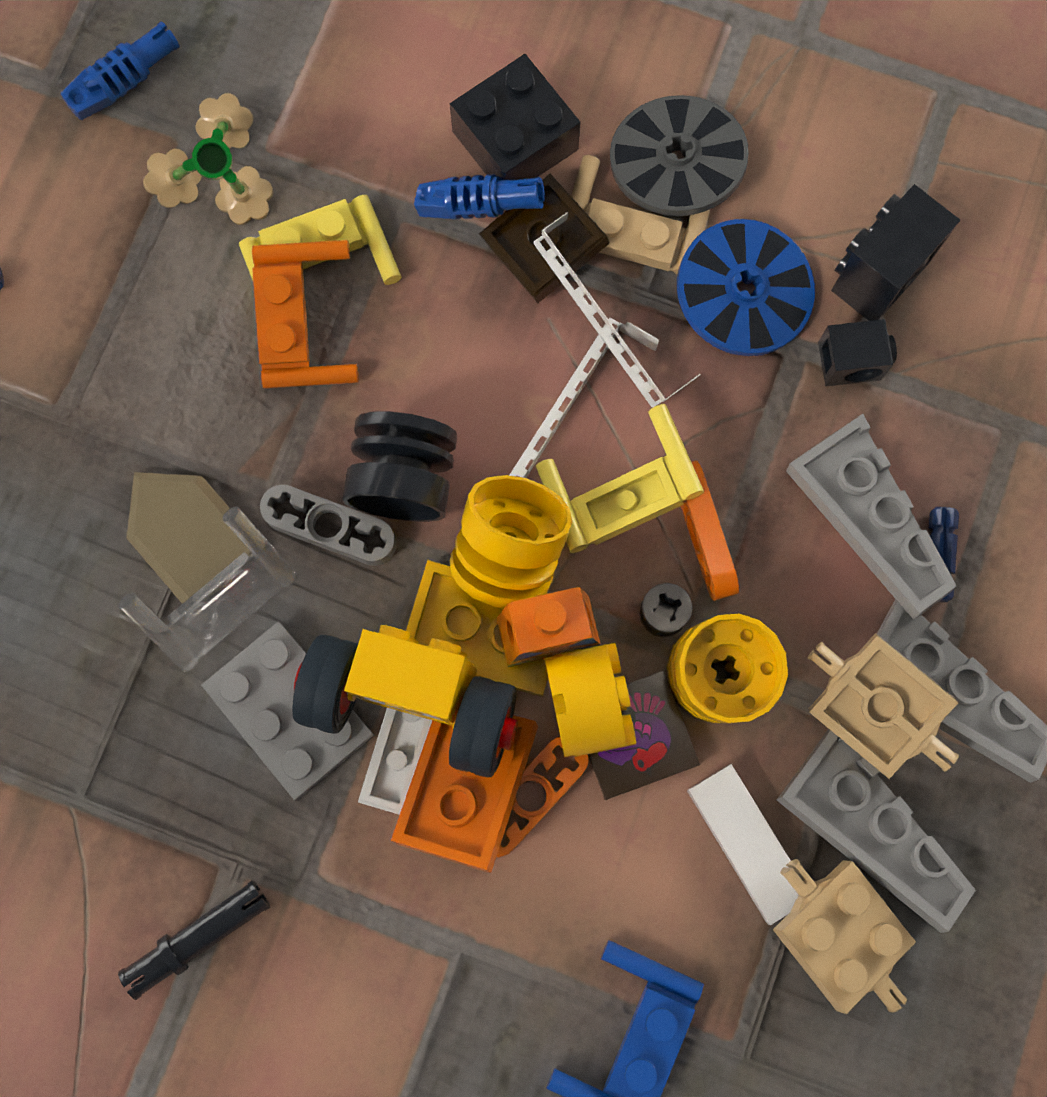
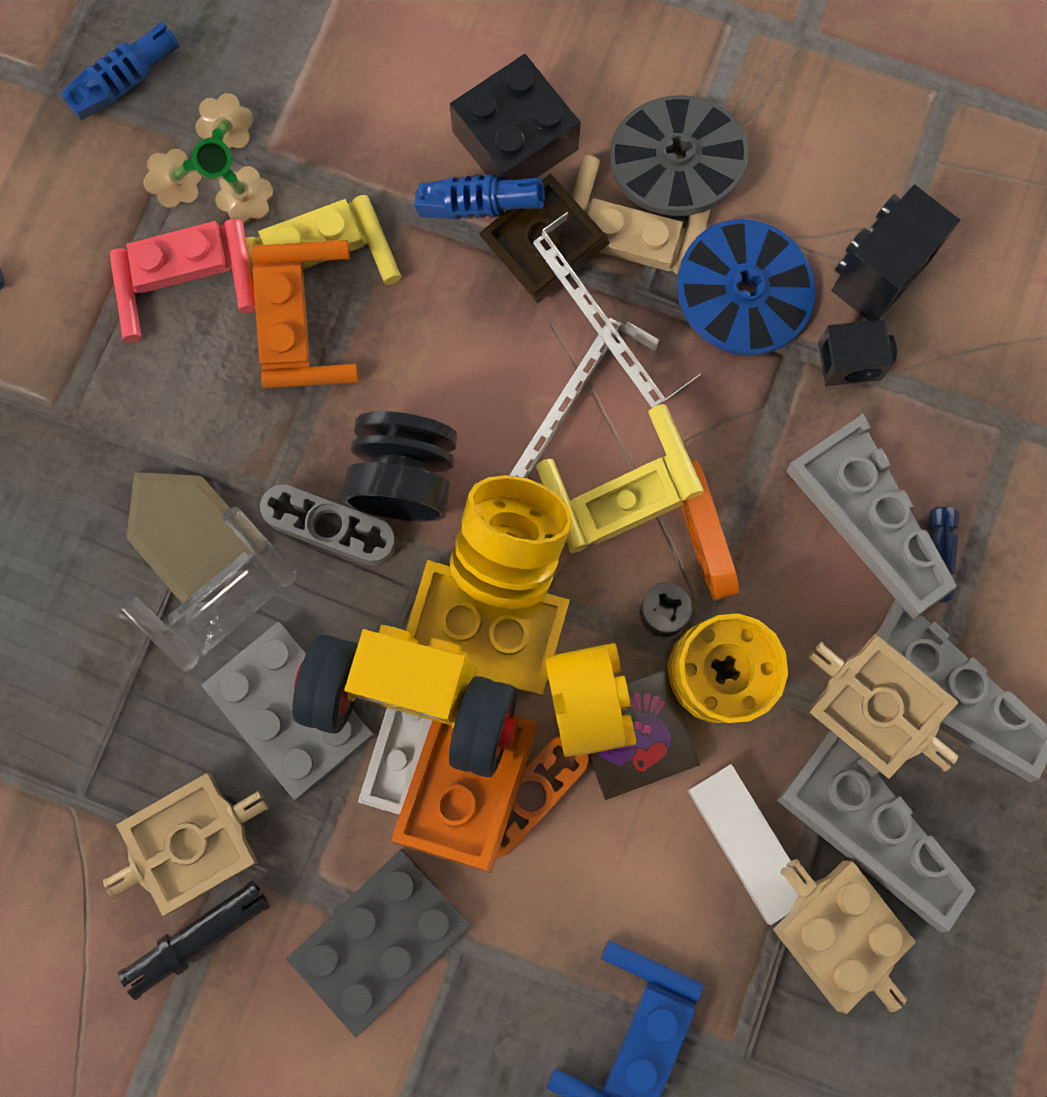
(179, 259): none -> coral plate
(186, 844): none -> tan plate
(378, 942): none -> dark grey plate
(547, 626): orange torso -> none

